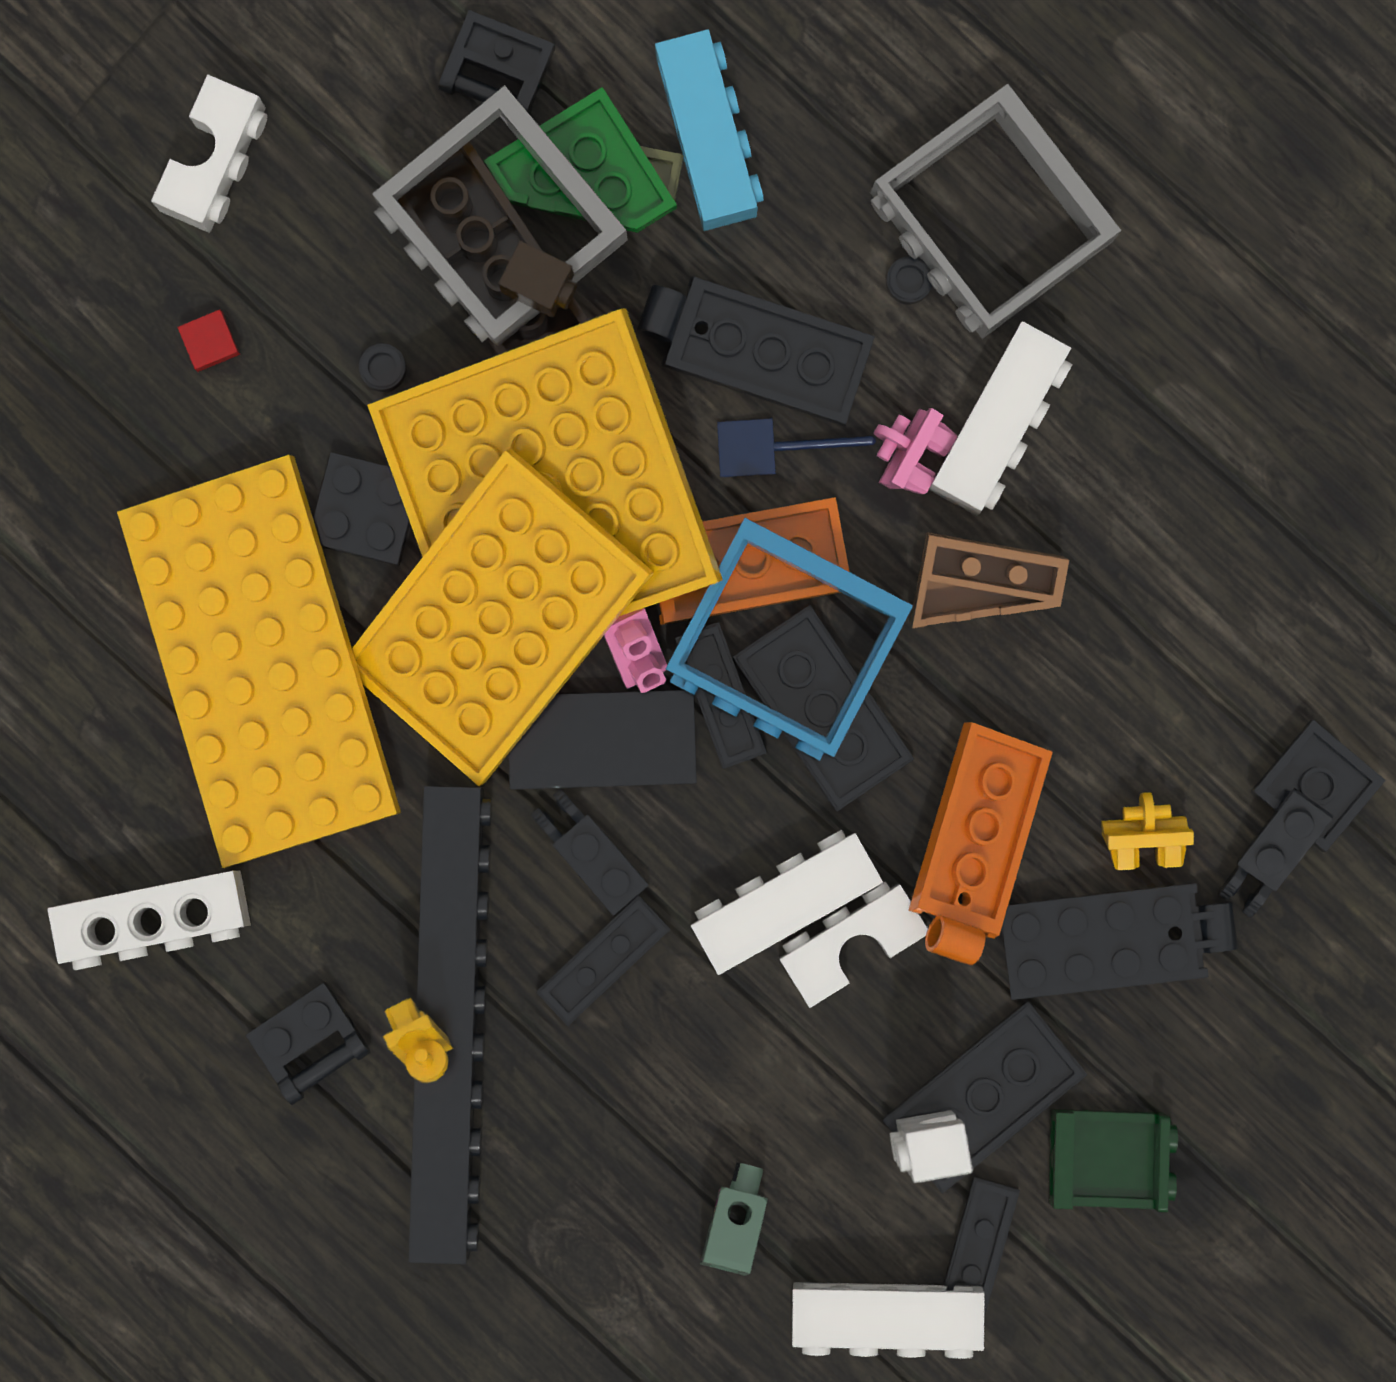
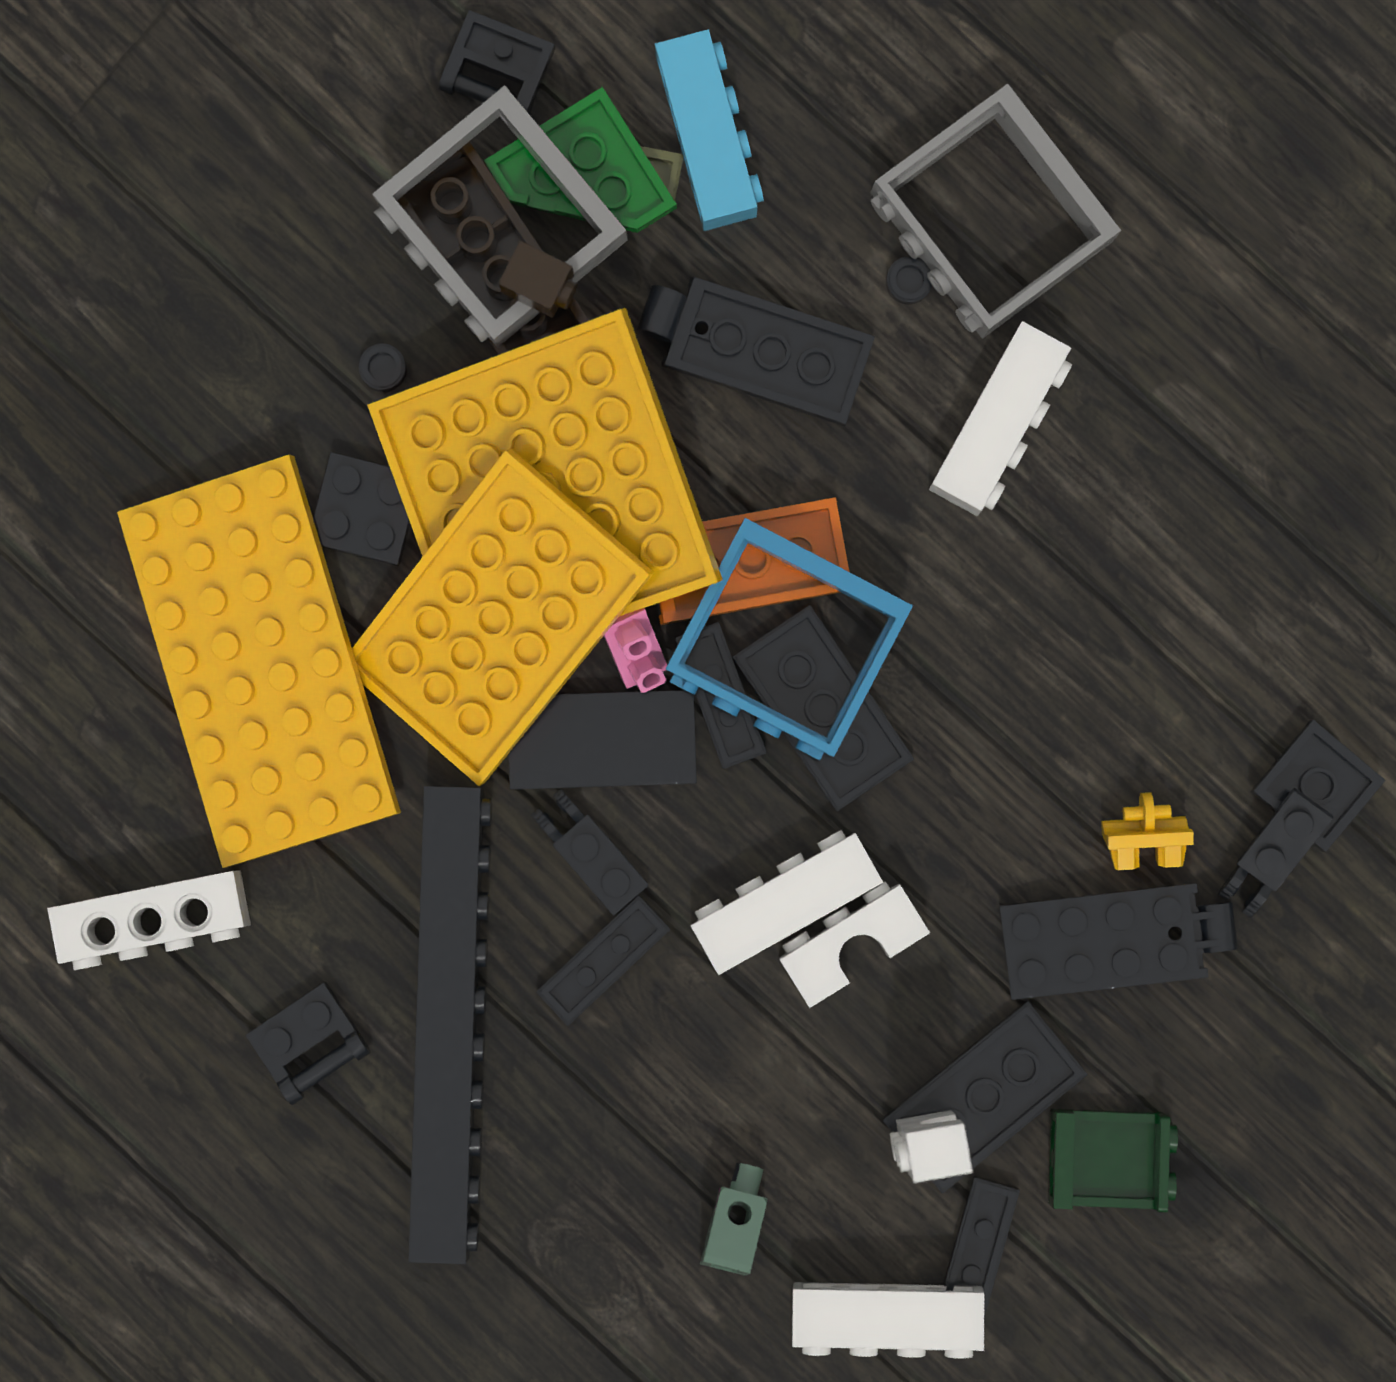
(200, 191): white arch -> none
(208, 340): red tile -> none
(417, 1041): yellow hips -> none
(750, 448): dark blue piece -> none
(924, 432): bright pink hips -> none
(978, 840): orange hinge -> none
(982, 579): medium nougat wedge -> none

